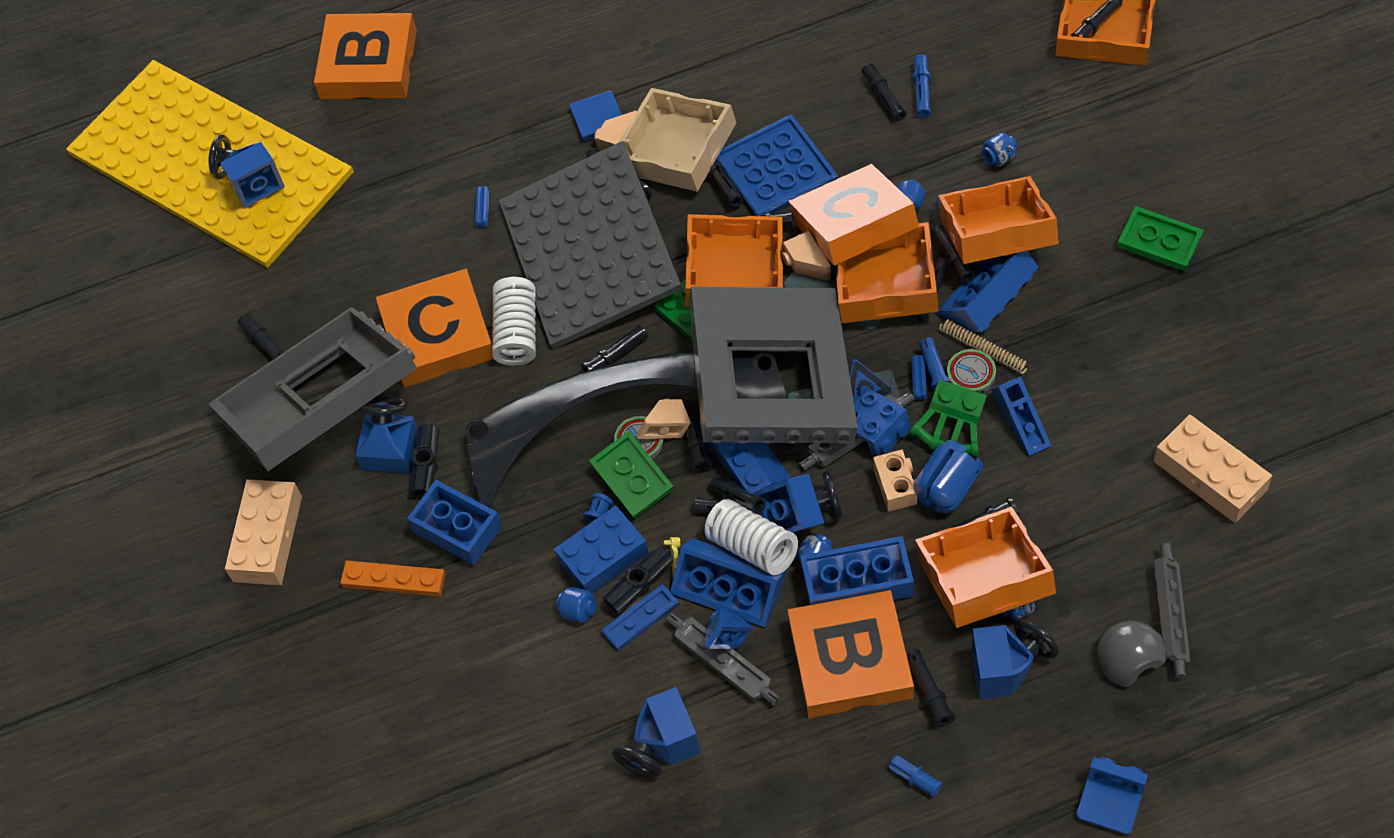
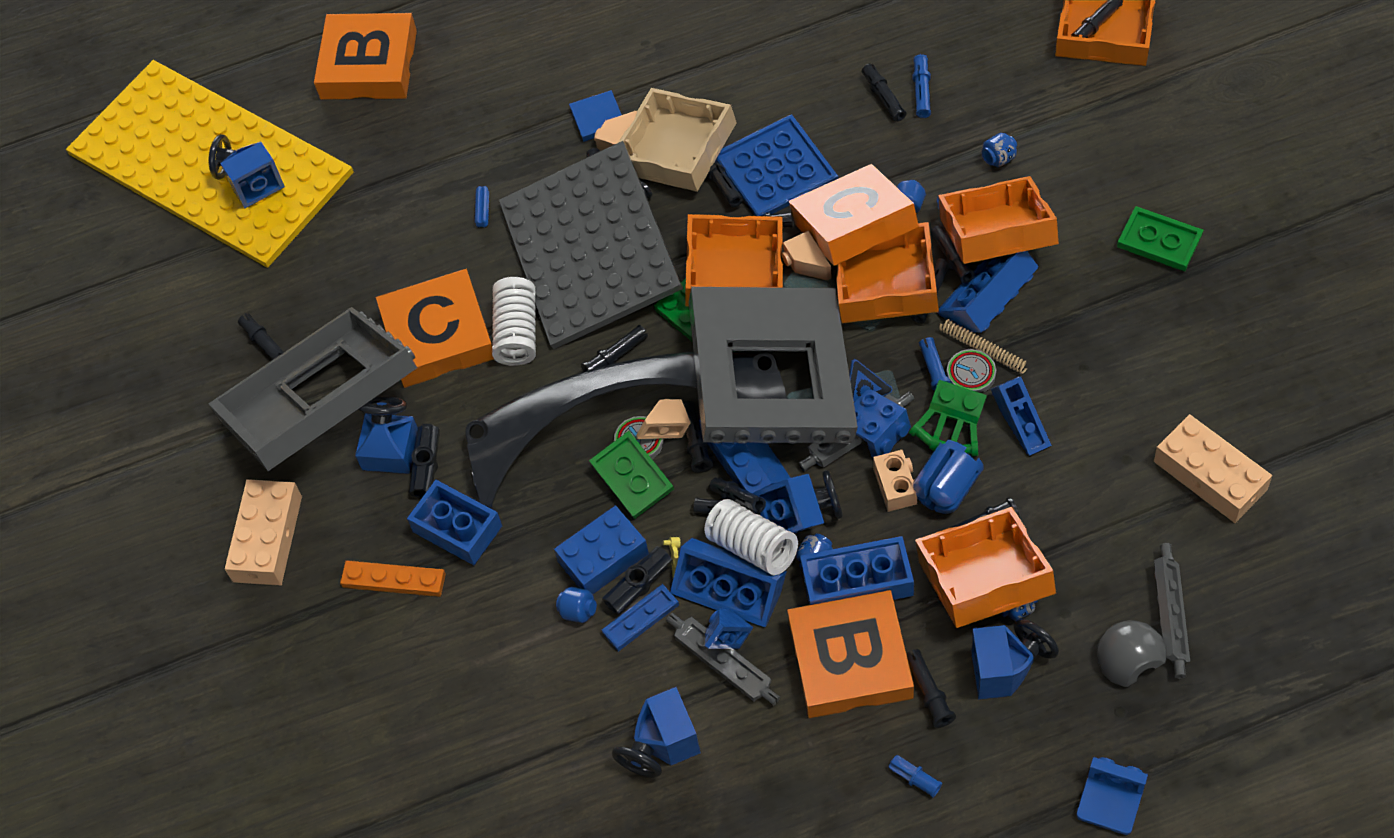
(598, 507): blue bush -> none
(918, 377): blue axle -> none

